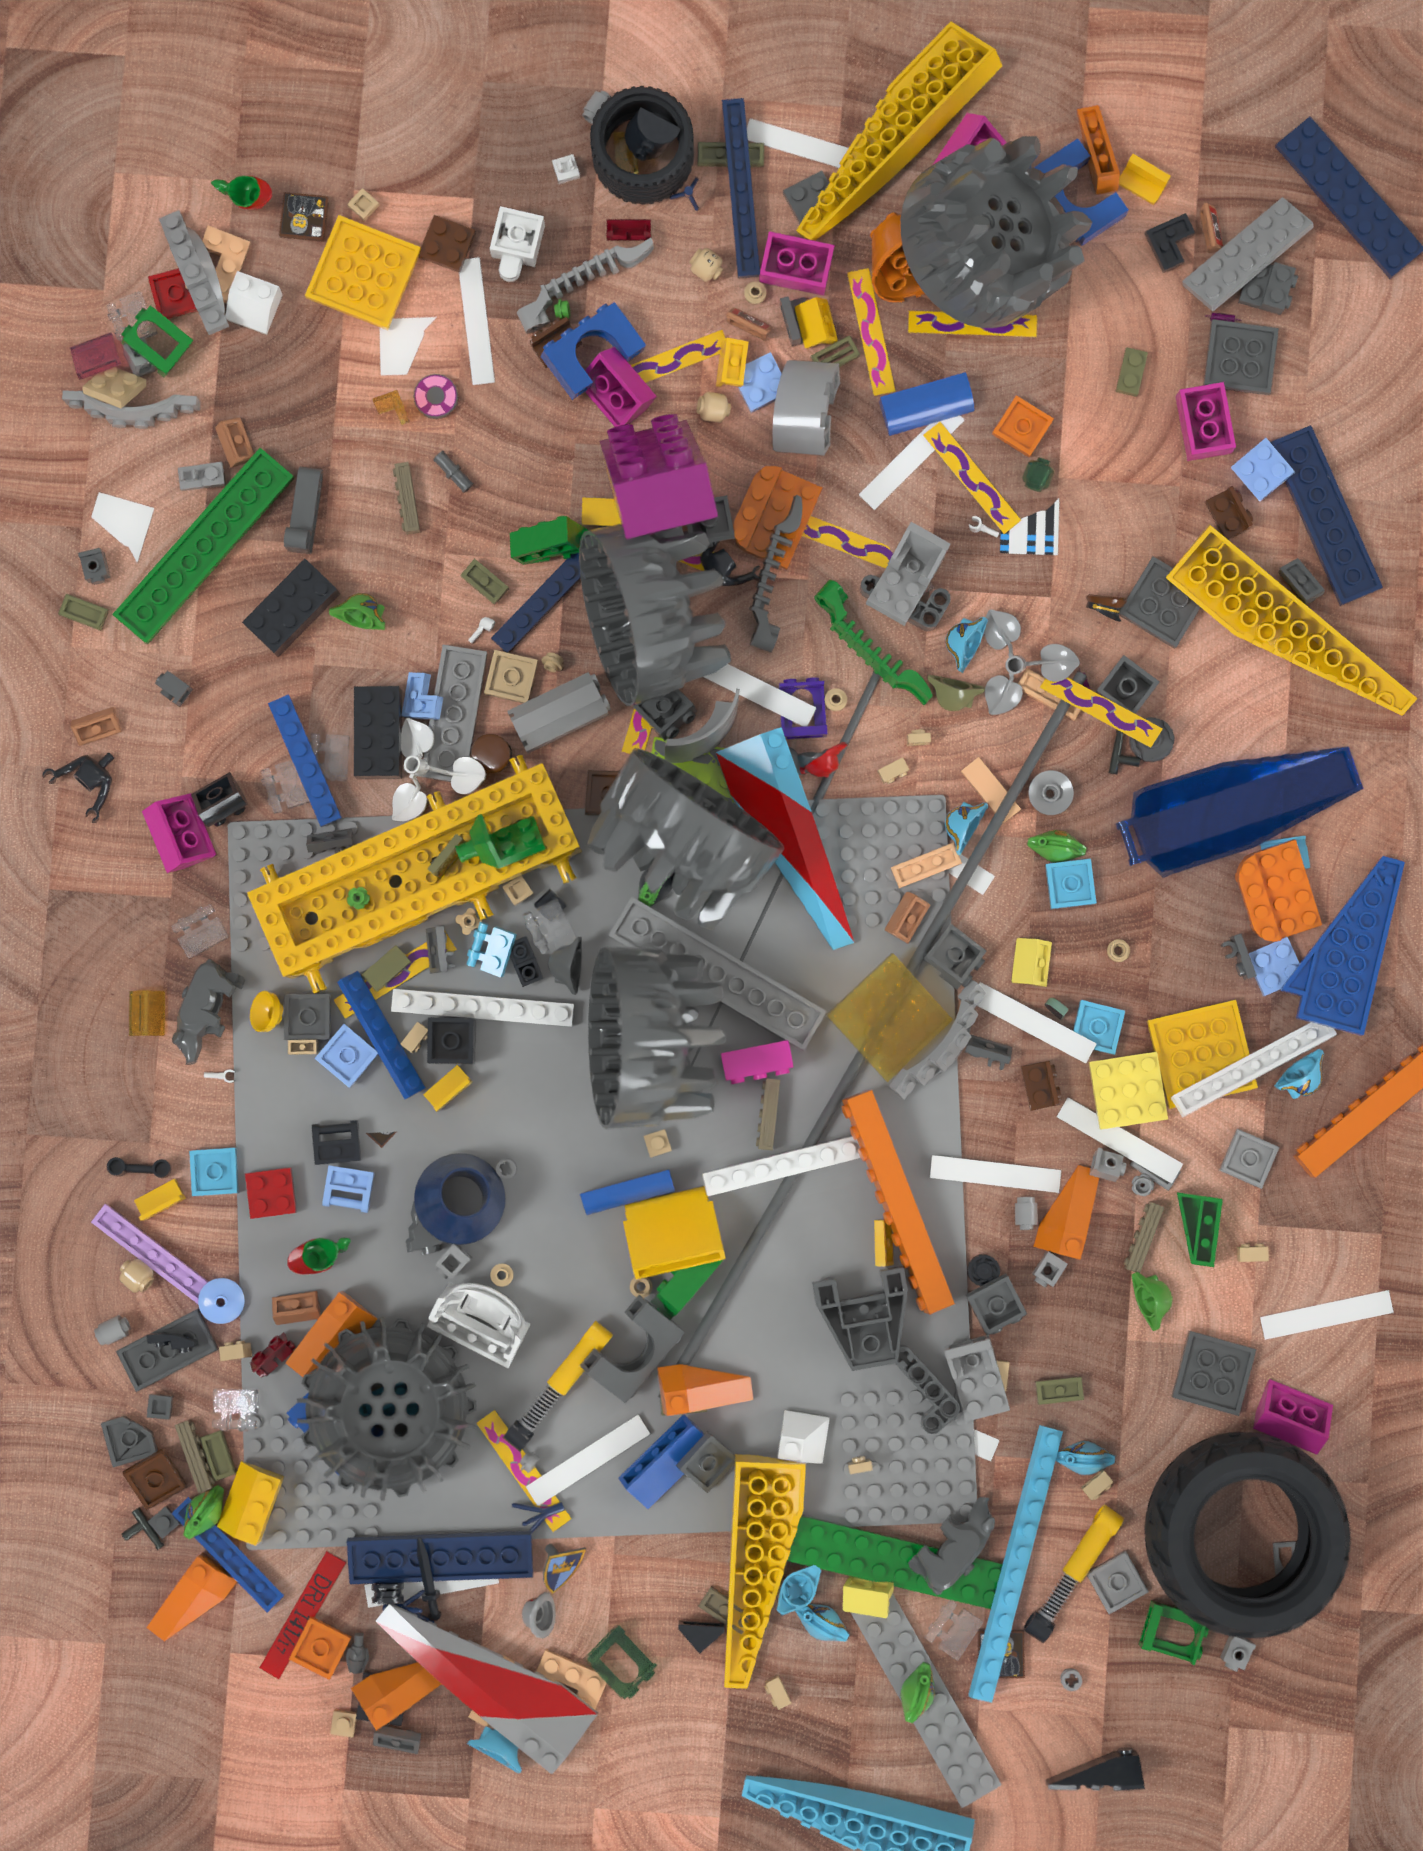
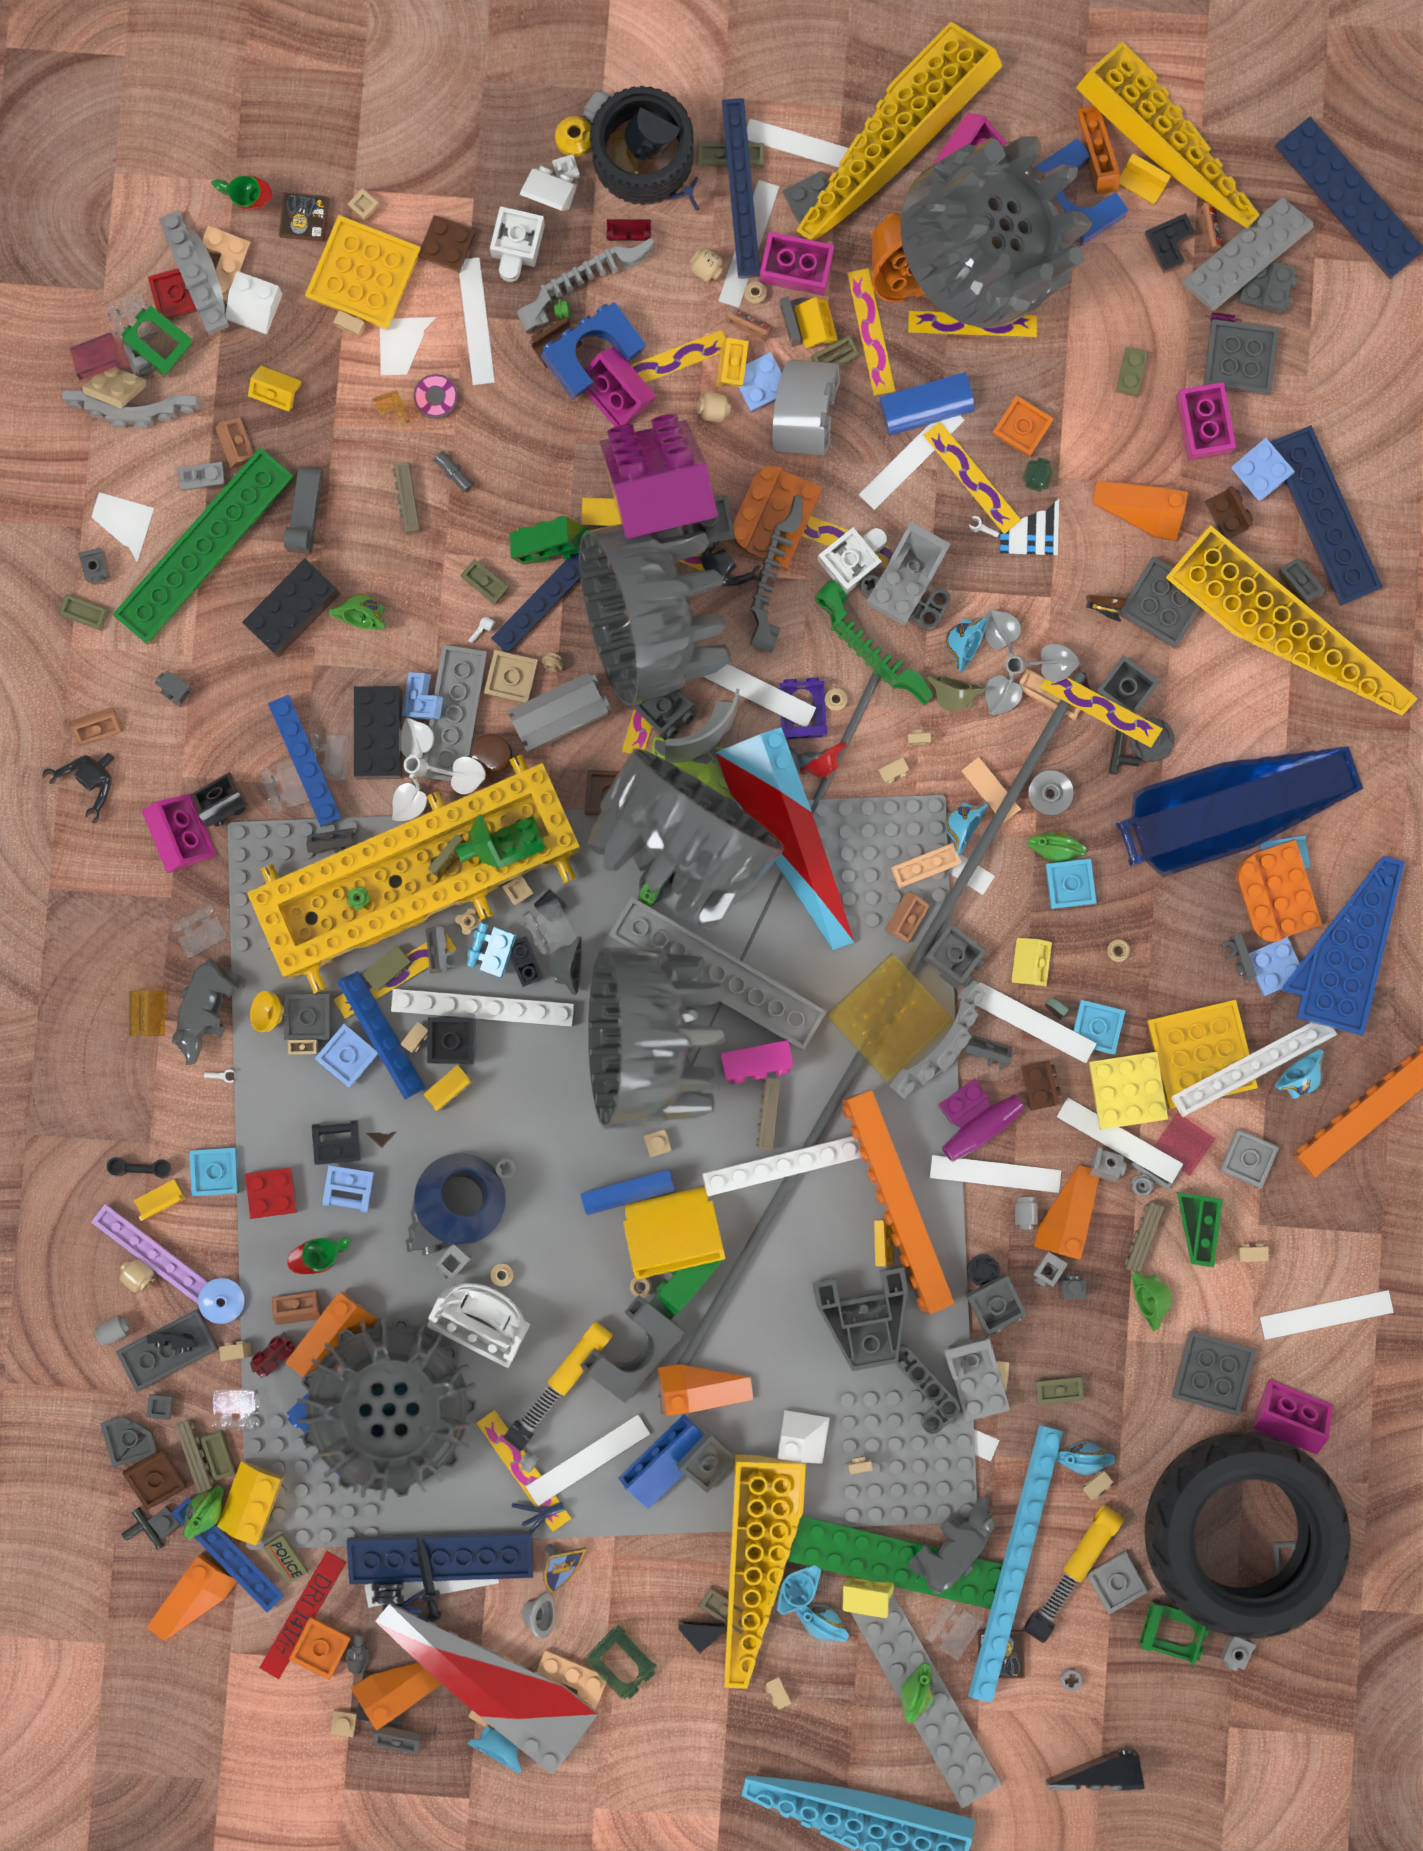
(273, 388): none -> yellow panel
(285, 1558): none -> olive tile
(349, 323): none -> tan piece
(549, 189): none -> white slope
(576, 146): none -> yellow piece
(763, 203): none -> white sticker
(854, 558): none -> white brick
(977, 1120): none -> magenta plate
(1072, 1286): none -> dark grey brick
(1137, 105): none -> yellow wedge
(1148, 507): none -> orange wedge
(1184, 1143): none -> clear pink tile

